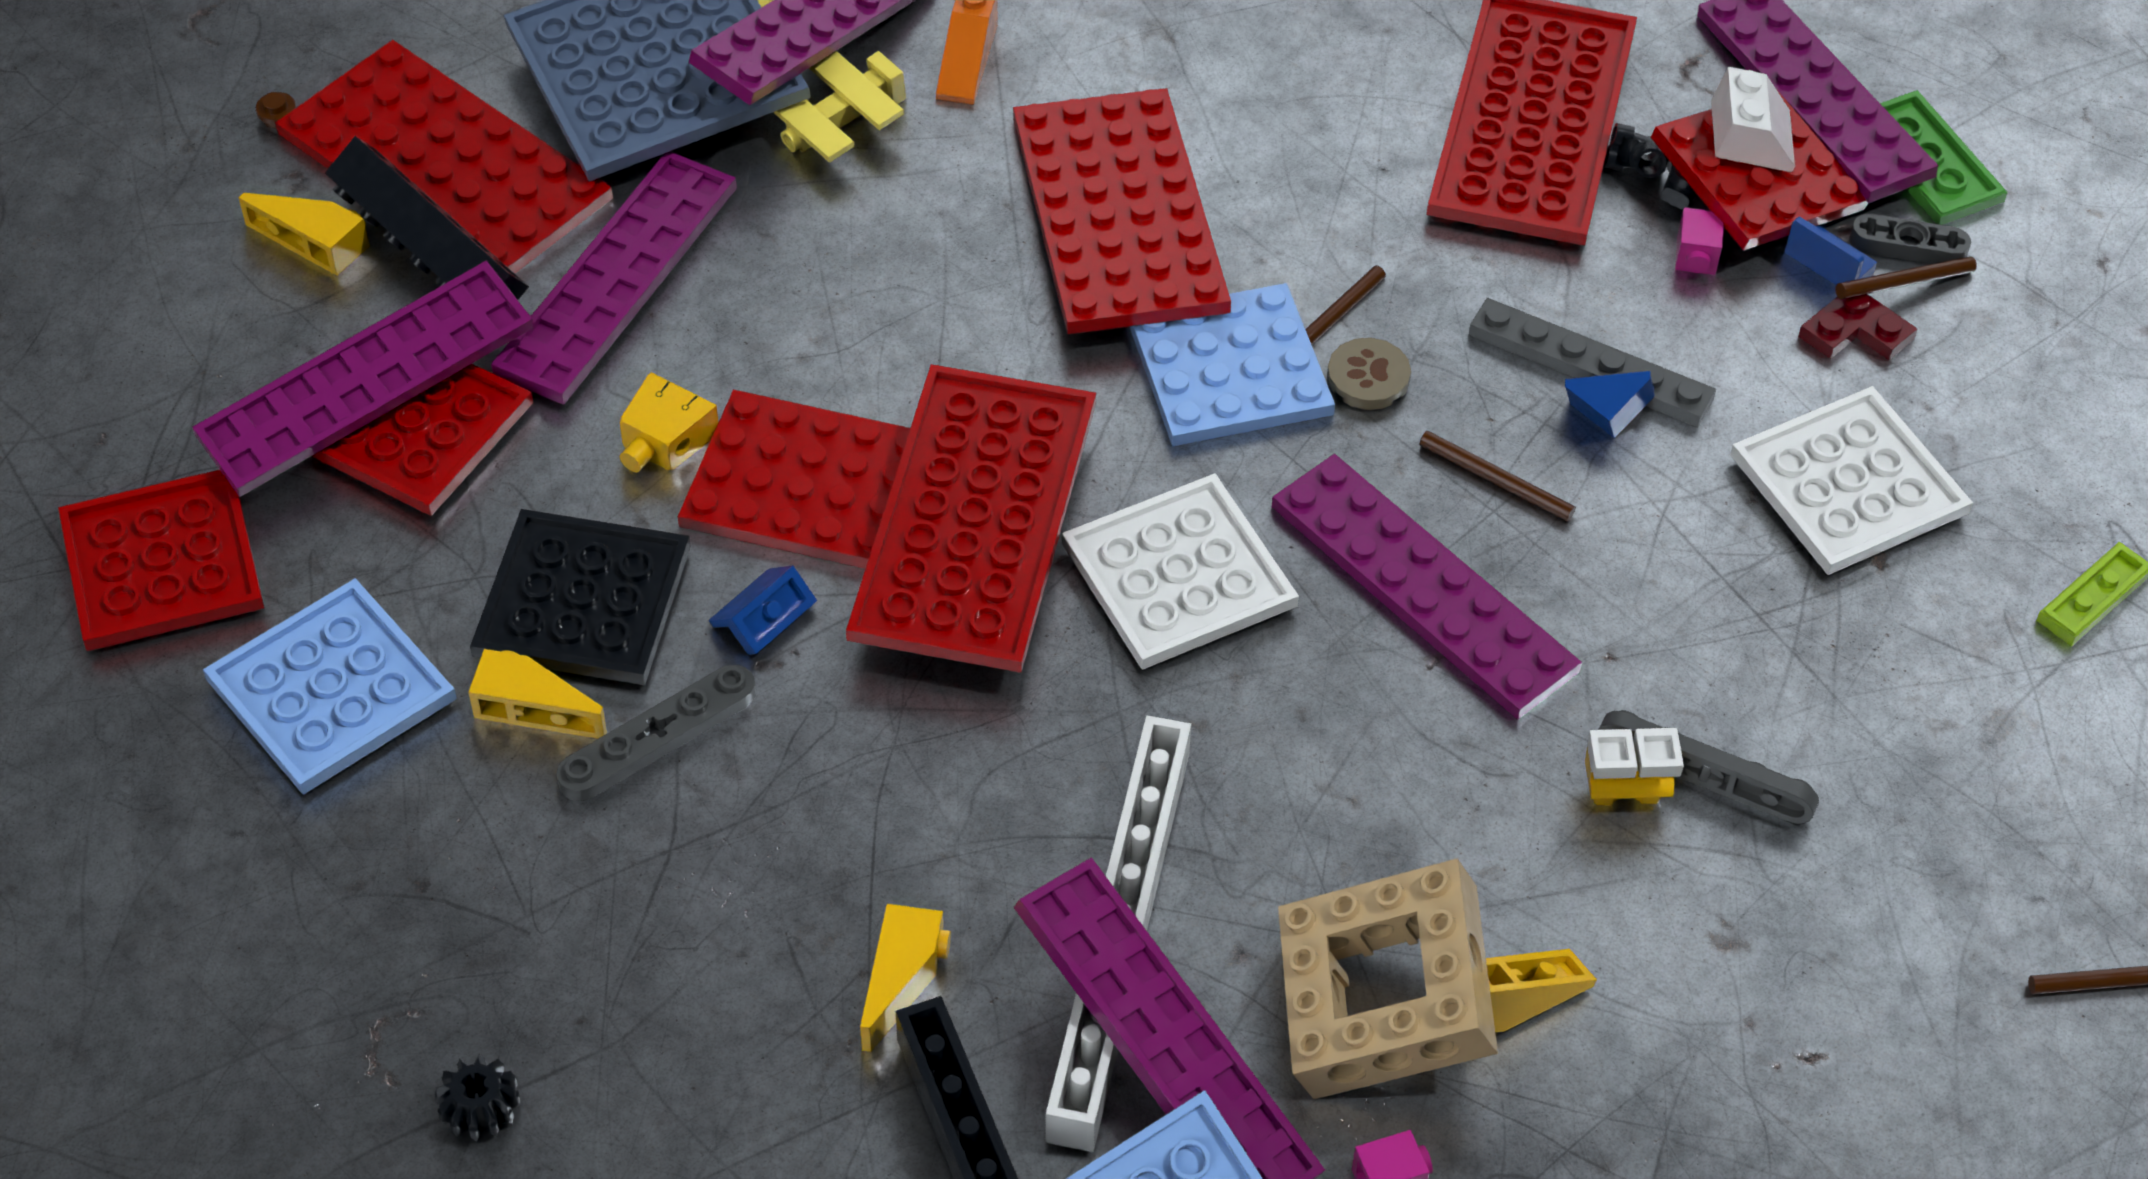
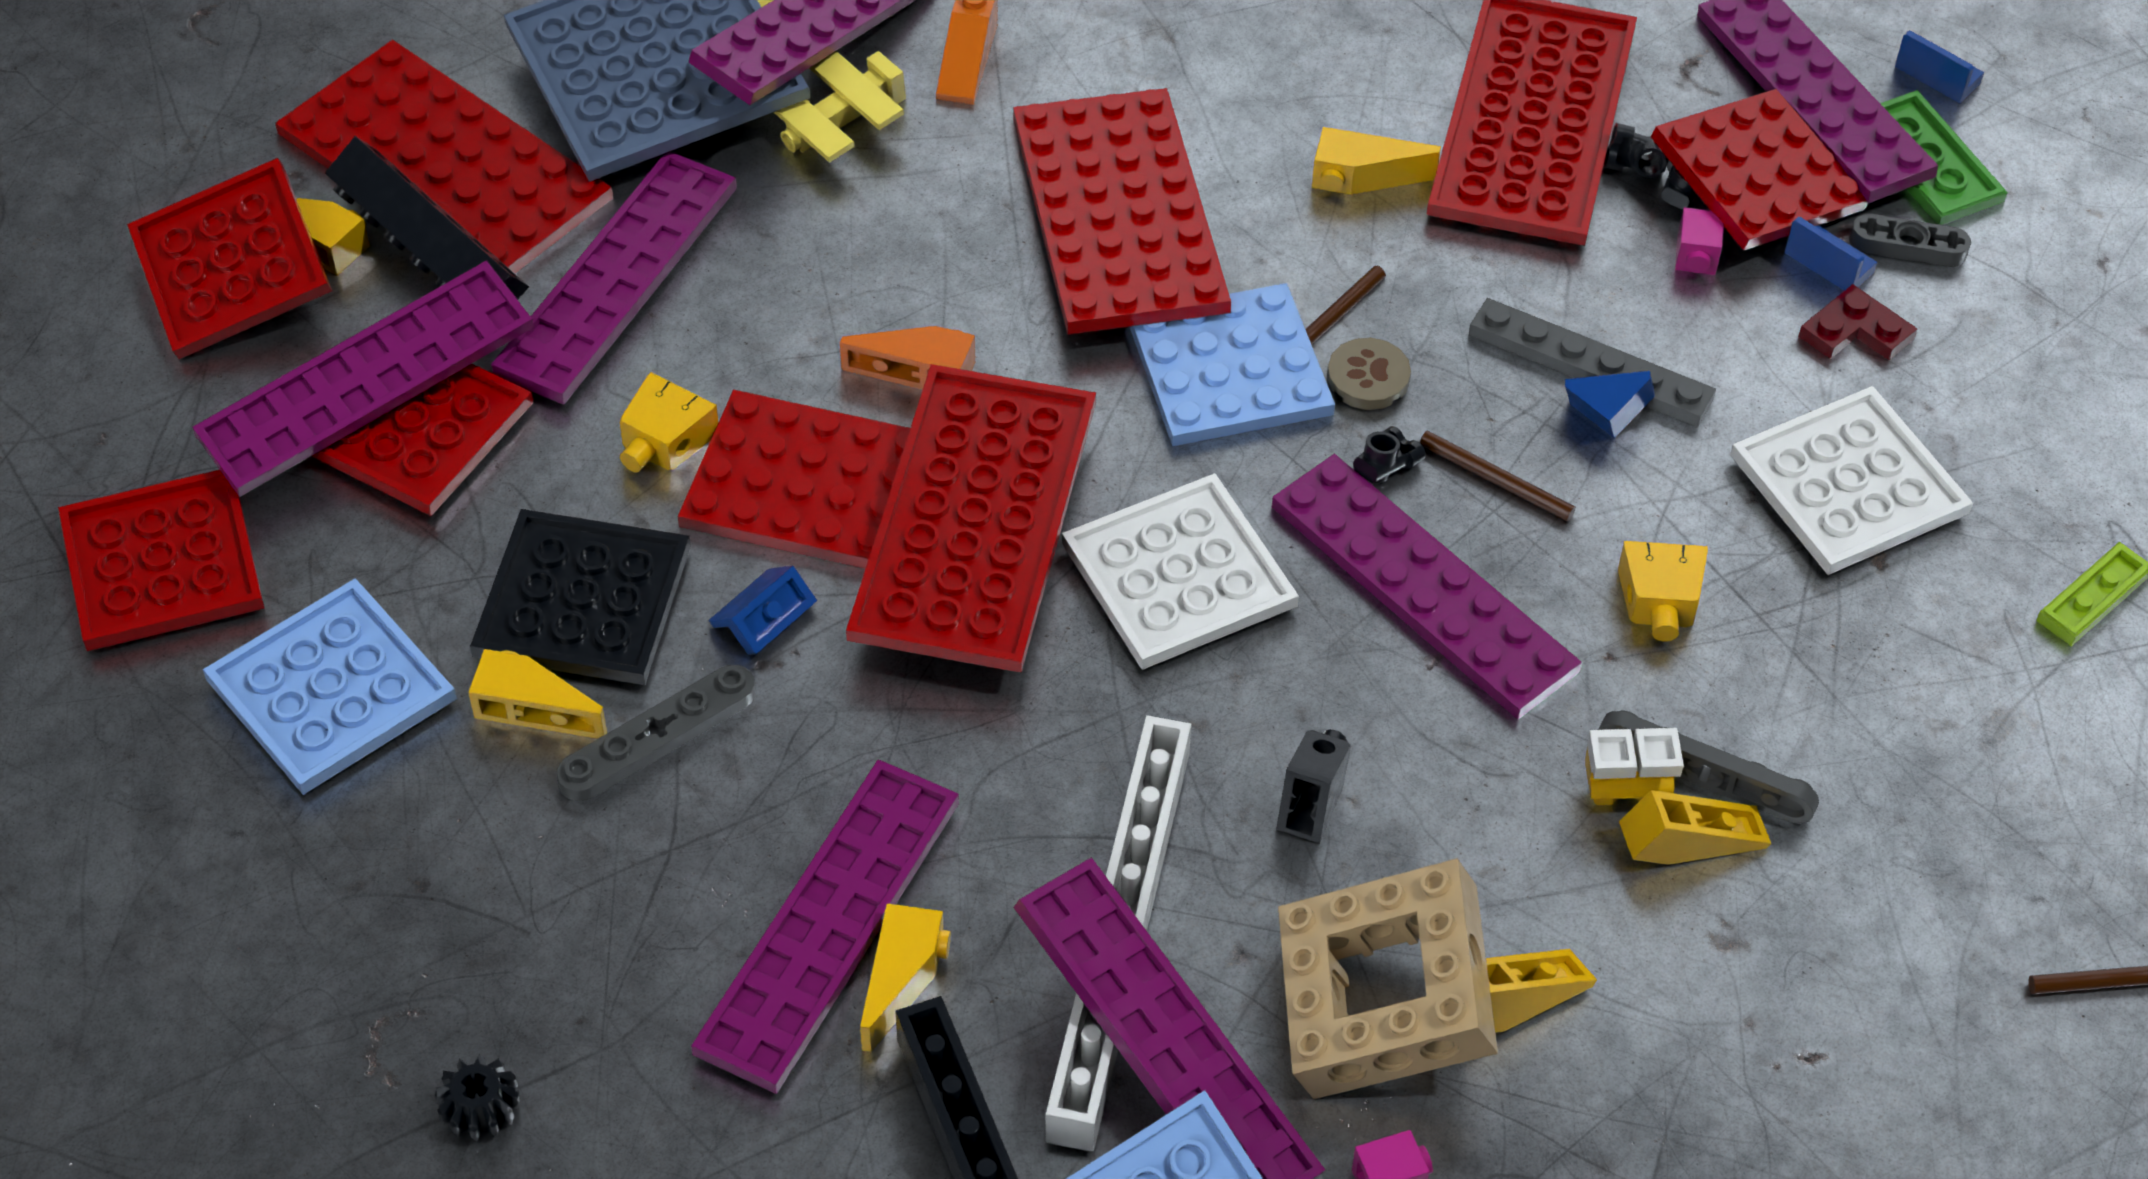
(228, 258): none -> red plate
(274, 107): reddish brown plate -> none
(825, 927): none -> magenta plate
(907, 353): none -> orange slope
(1318, 762): none -> black torso
(1366, 162): none -> yellow slope
(1387, 453): none -> black plate
(1662, 584): none -> yellow torso
(1690, 828): none -> yellow slope
(1751, 121): white slope -> none
(1905, 277): reddish brown bar -> none
(1937, 67): none -> blue panel

